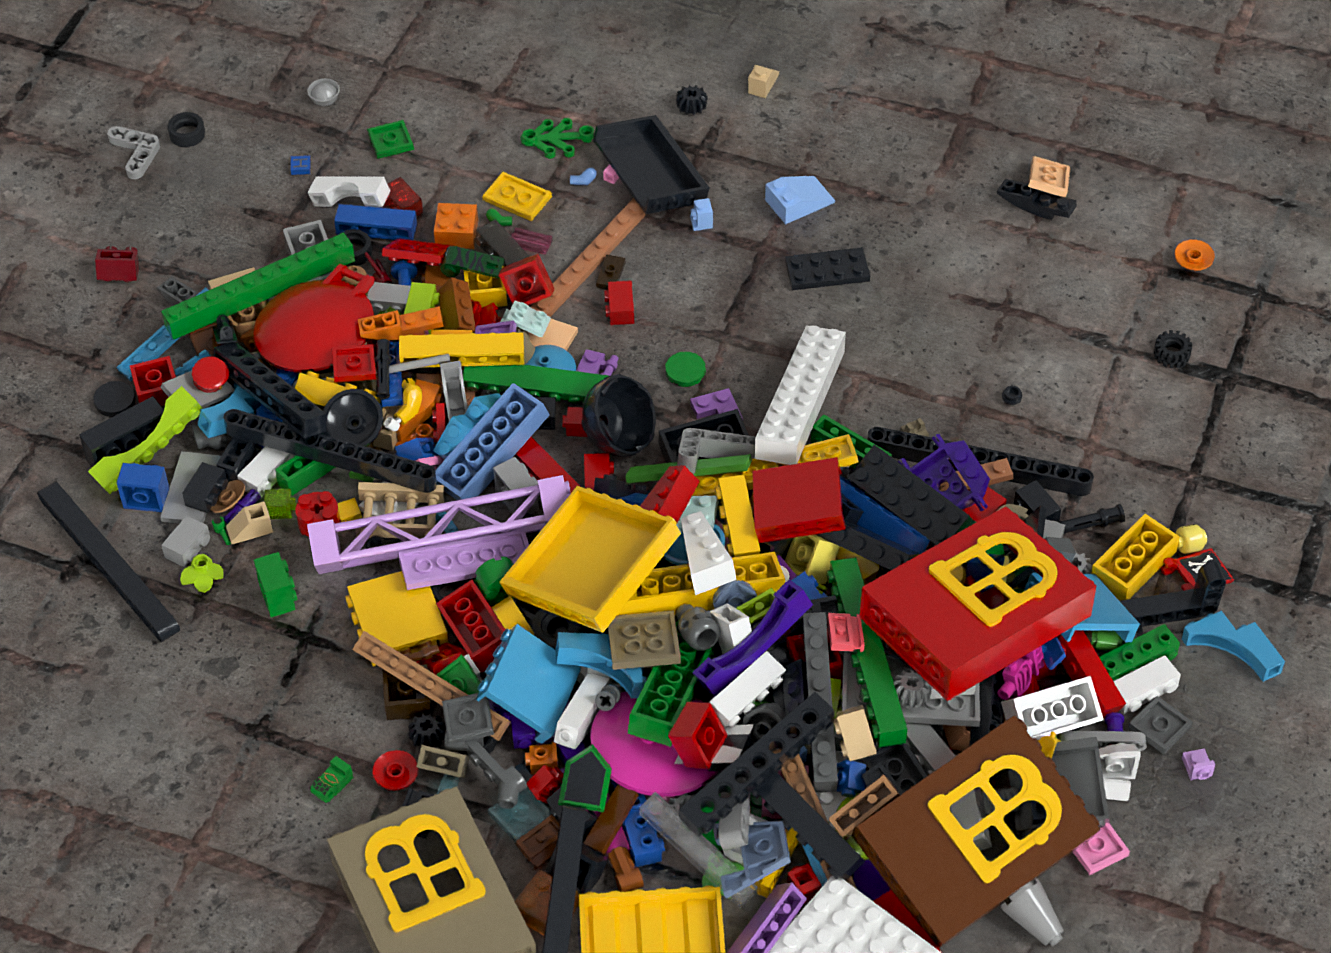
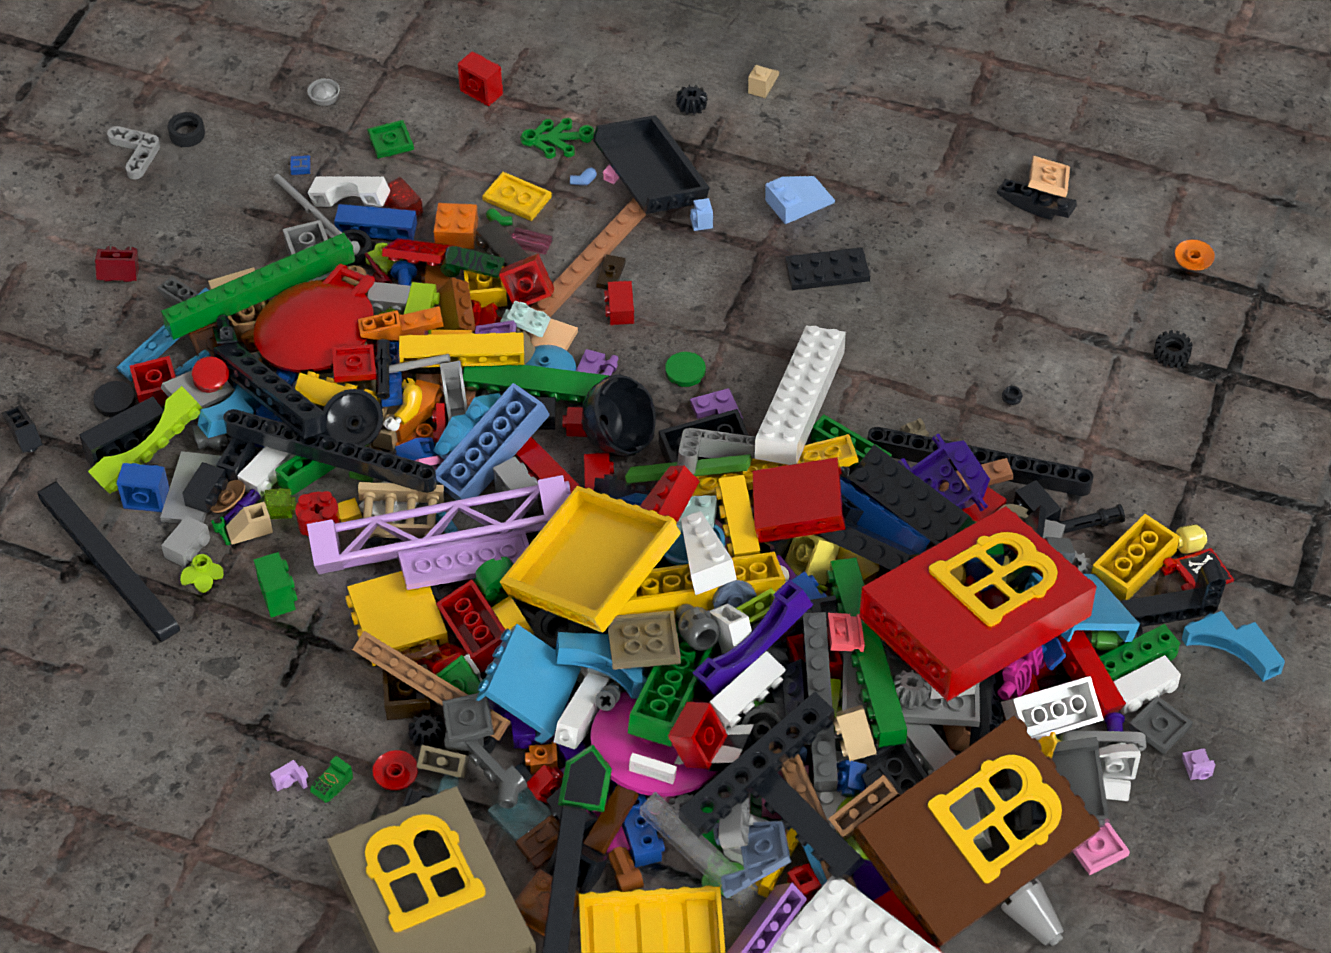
(22, 429): none -> black slope
(288, 774): none -> lavender bracket
(330, 229): none -> light grey bar
(381, 261): none -> lime plate
(480, 78): none -> red brick
(652, 768): none -> white tile

